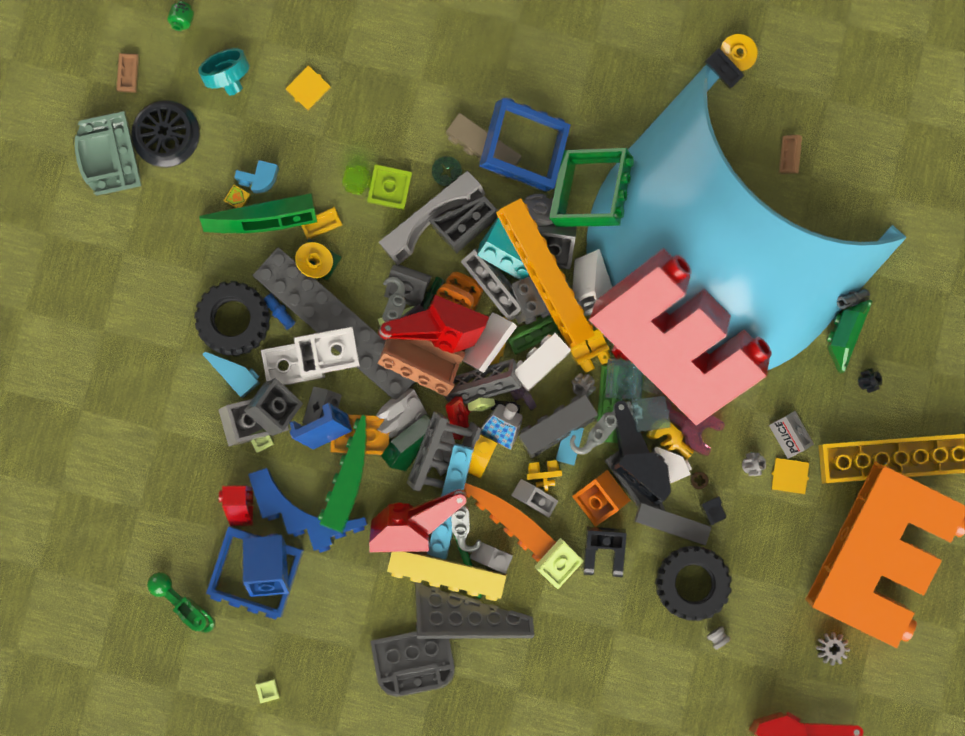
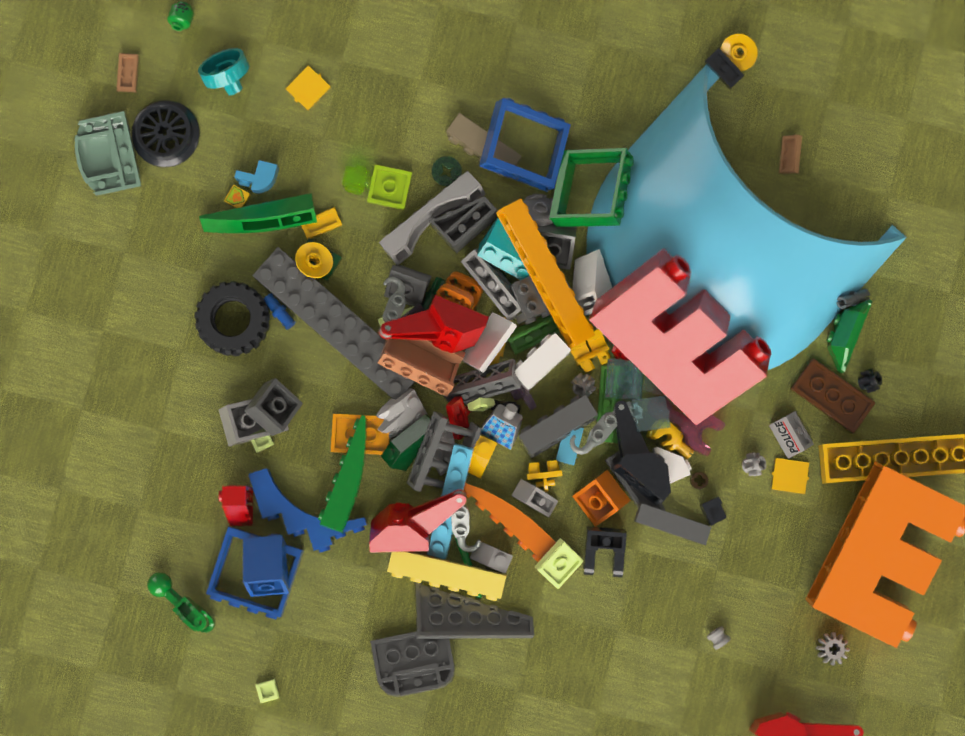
(237, 376): medium azure slope -> none
(311, 356): white bracket -> none
(317, 399): dark grey brick -> none
(323, 430): blue panel -> none
(719, 577): black tyre -> none
(833, 395): none -> reddish brown tile

